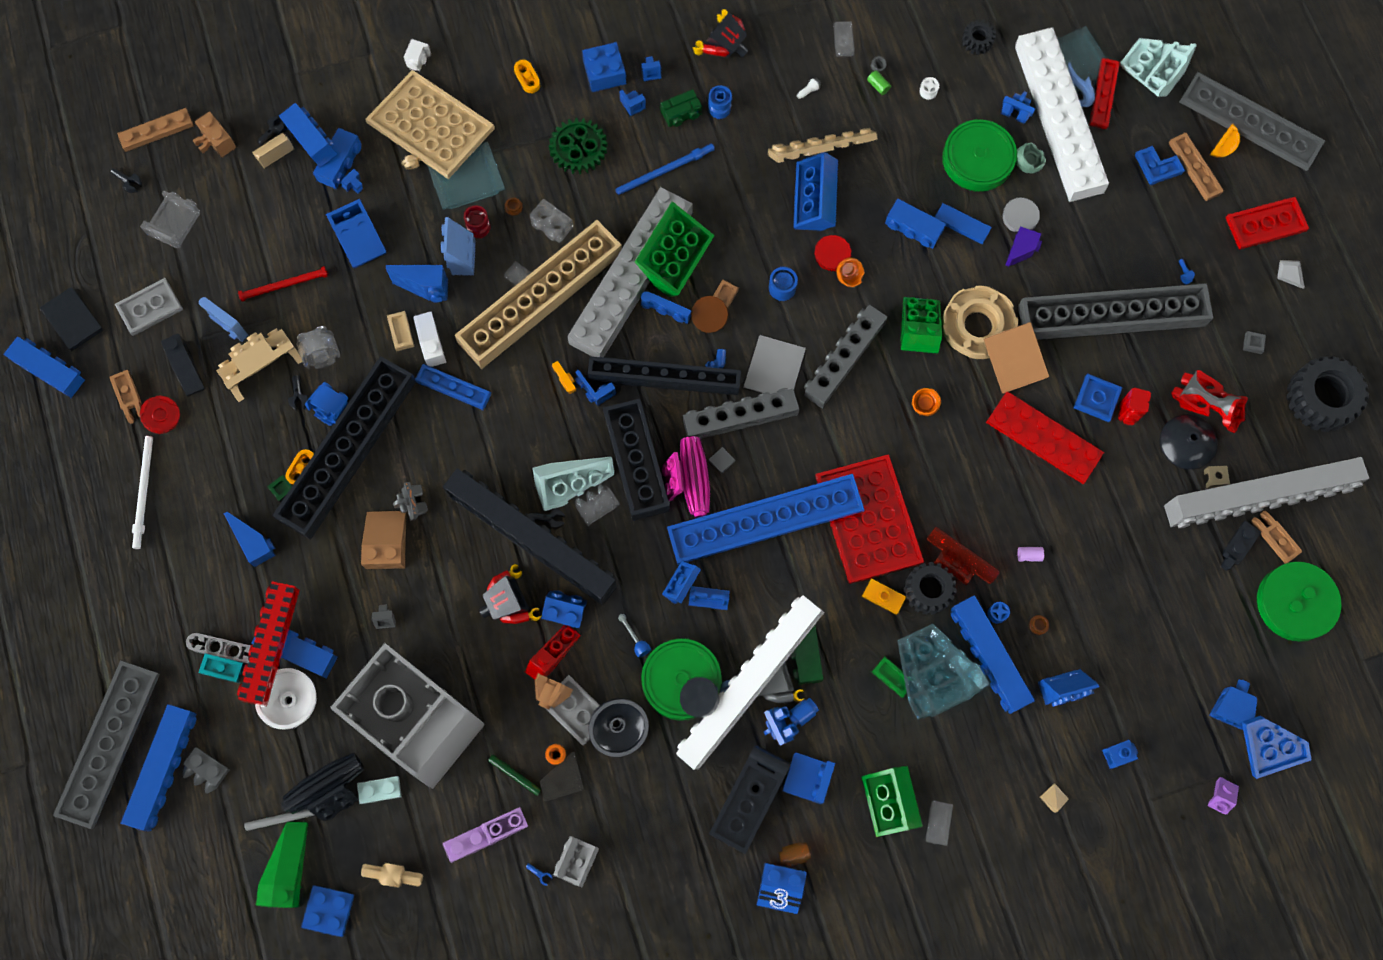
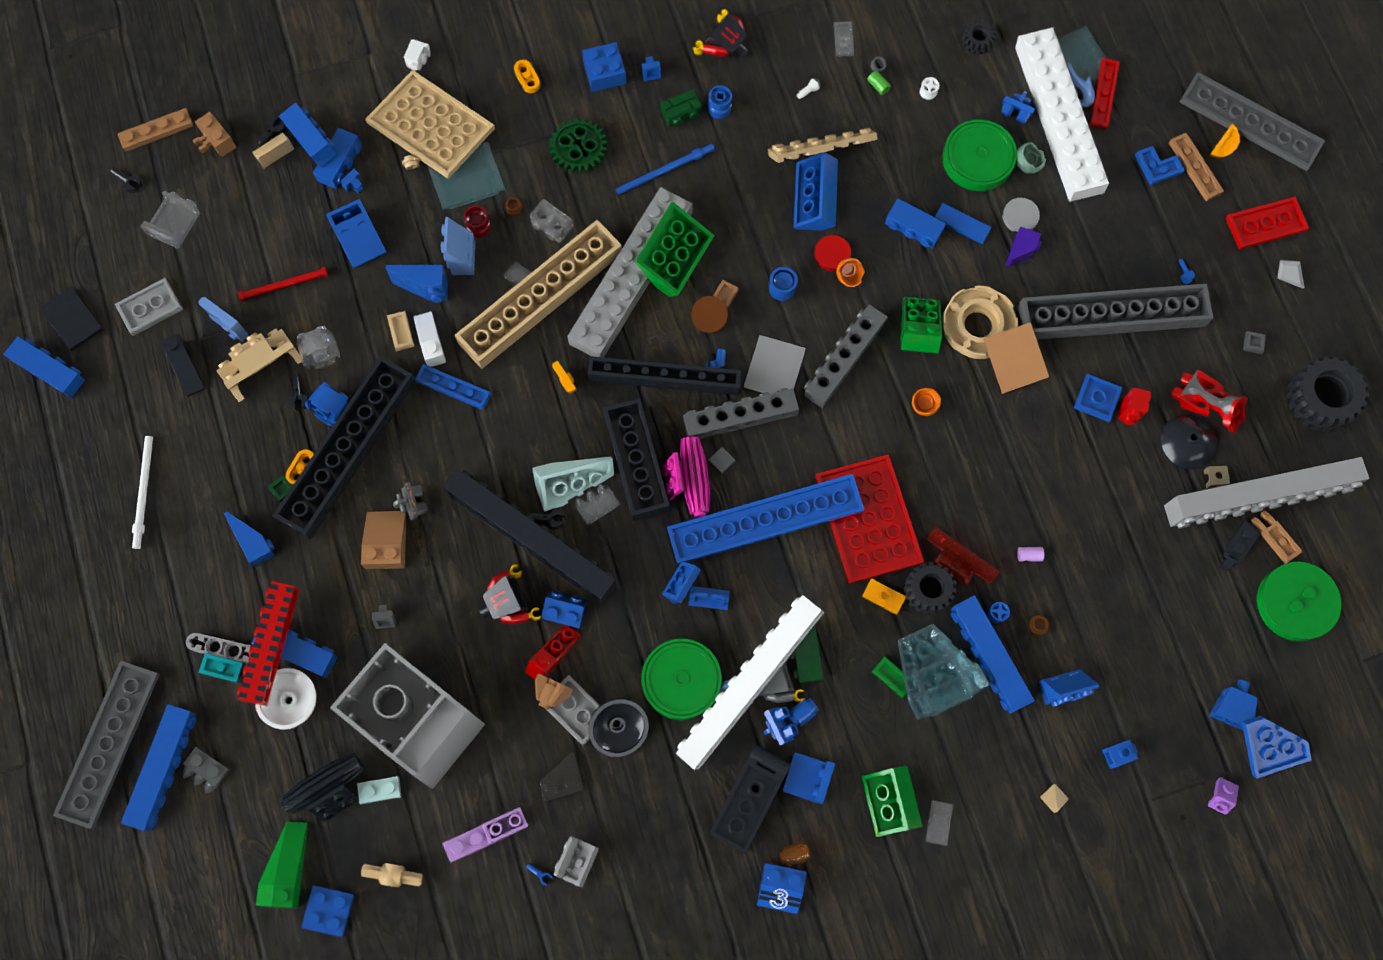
(126, 393): medium nougat hinge -> none
(159, 414): red tile -> none
(277, 819): light grey bar -> none
(515, 775): dark green bar -> none
(551, 750): orange cone -> none
(603, 392): blue bracket -> none
(632, 102): blue panel -> none
(641, 647): hinge -> none
(665, 307): blue plate -> none
(699, 697): black tile -> none
(1045, 437): red plate -> none
(1157, 64): light aqua wedge -> none

